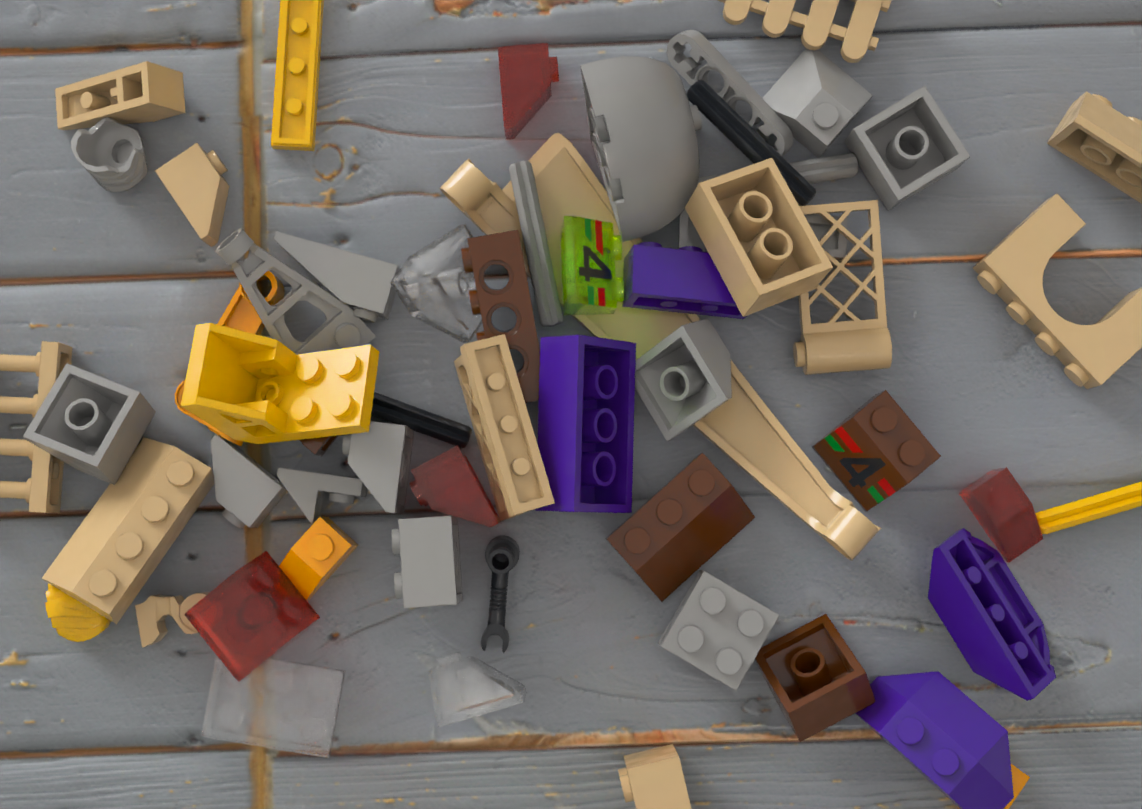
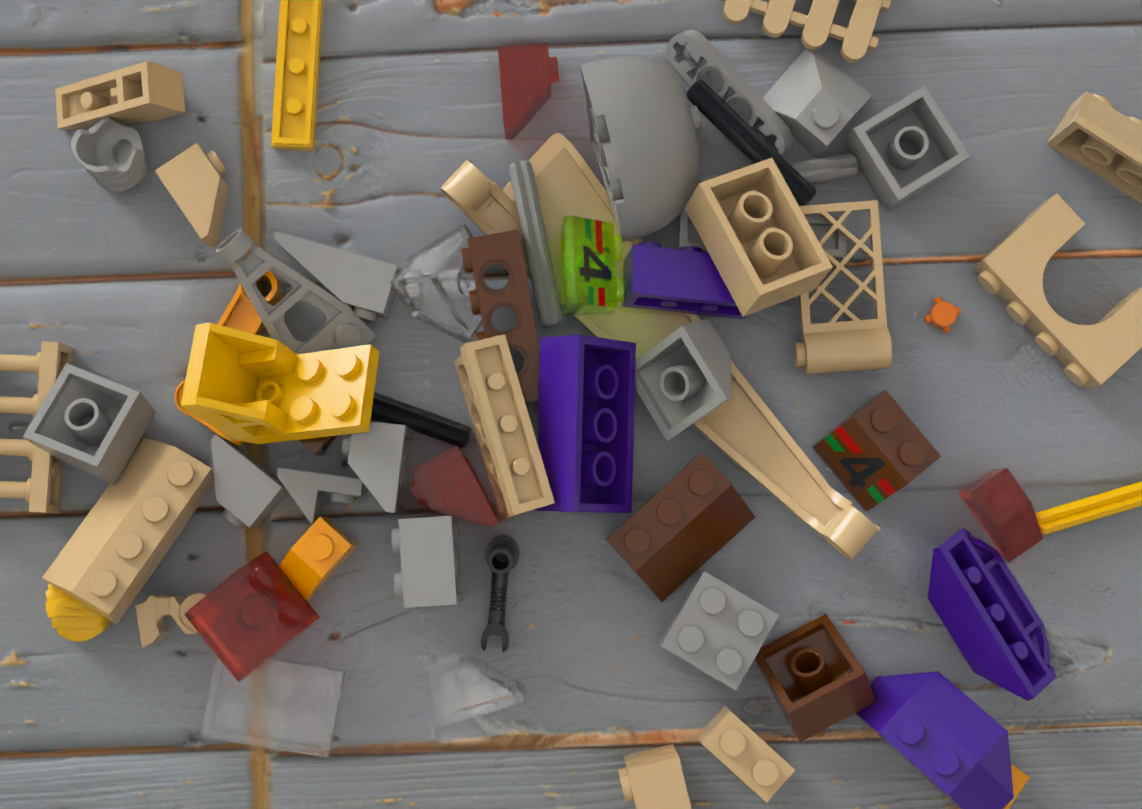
(745, 753): none -> tan brick
(942, 315): none -> orange piece

